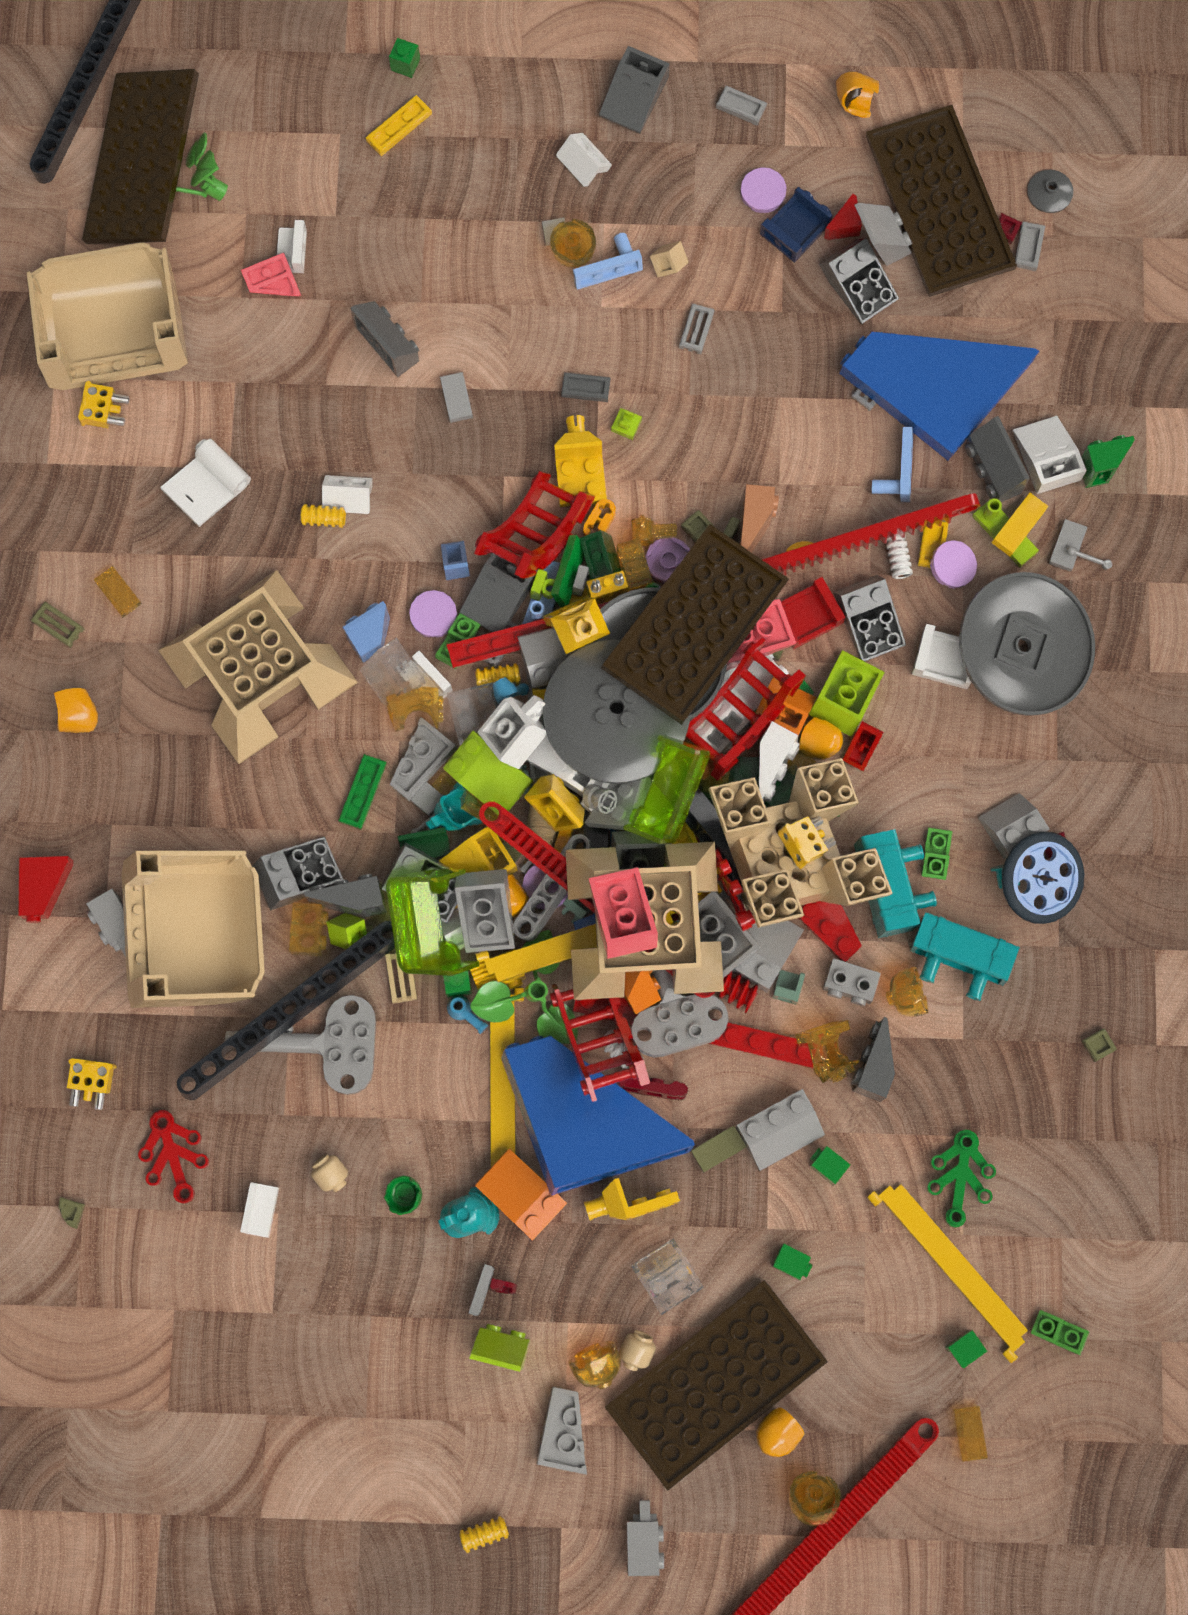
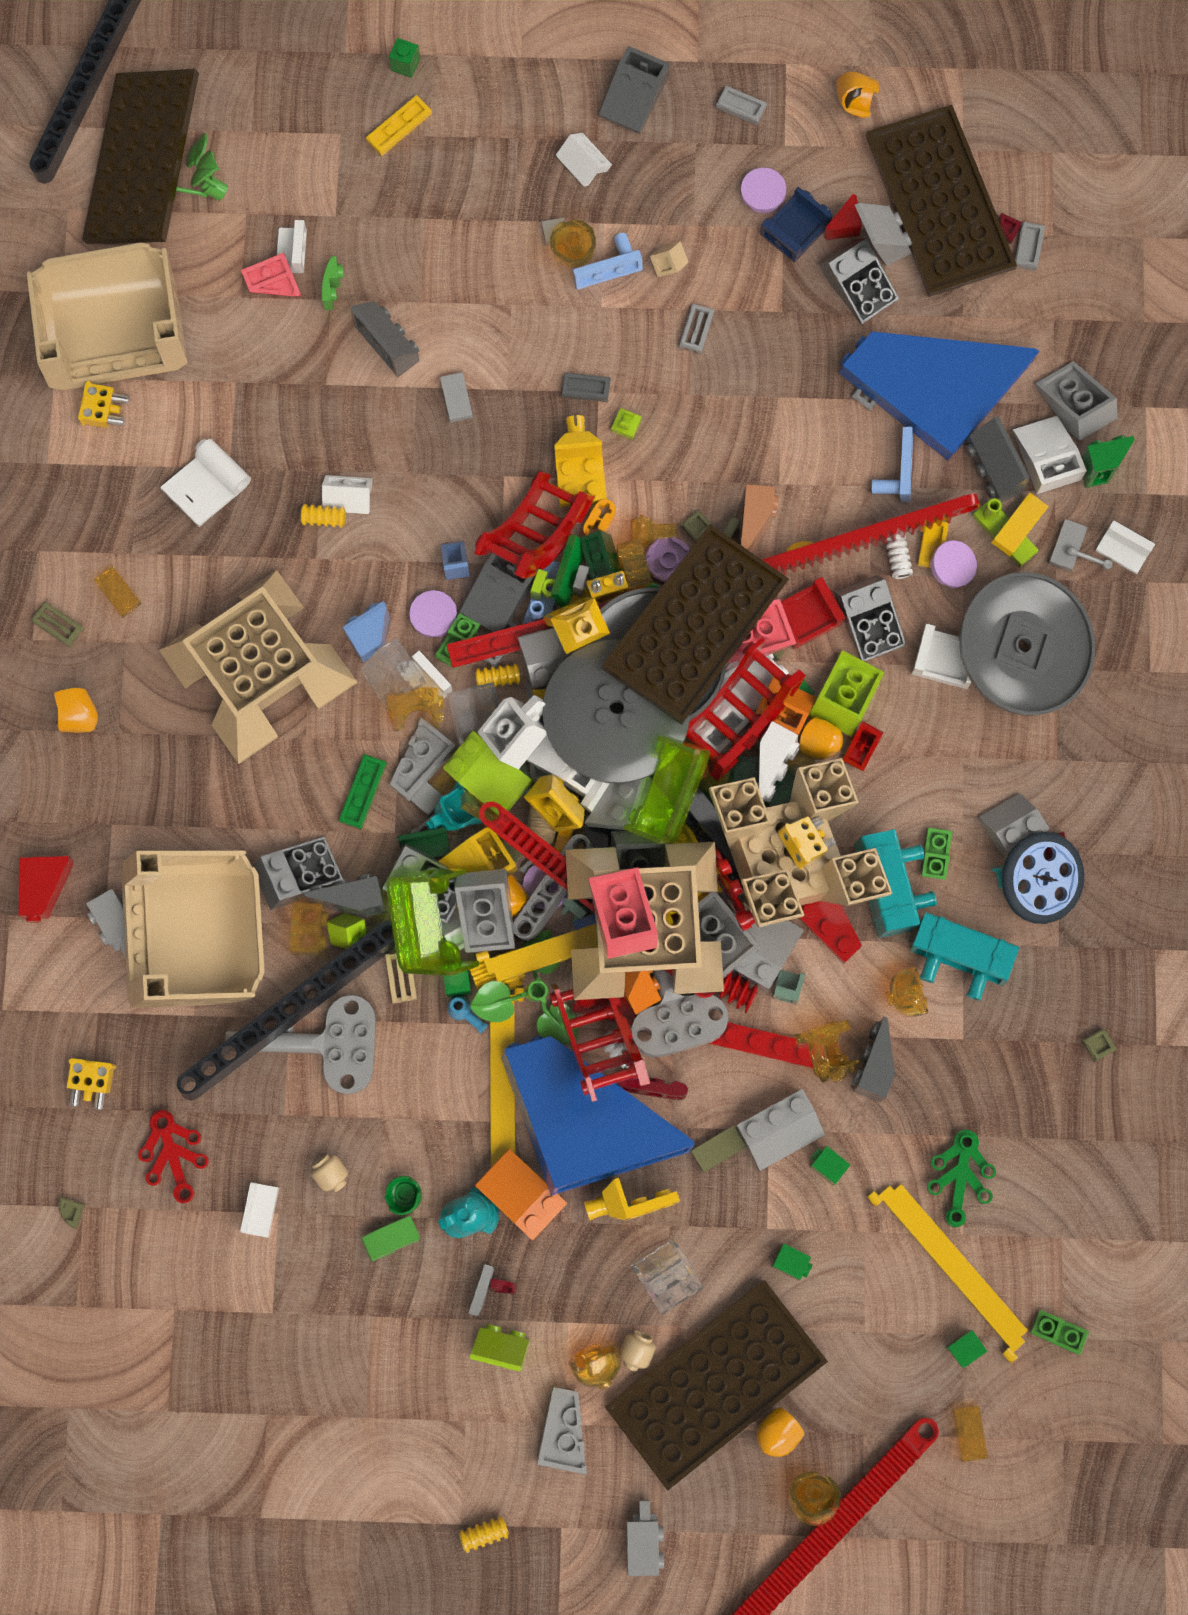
(331, 281): none -> bright green slope
(390, 1238): none -> bright green slope
(504, 689): dark azure bar -> none
(599, 798): light grey wheel -> none
(851, 982): light grey brick -> none
(1046, 199): dark grey dish -> none
(1078, 400): none -> light grey slope
(1125, 547): none -> white panel

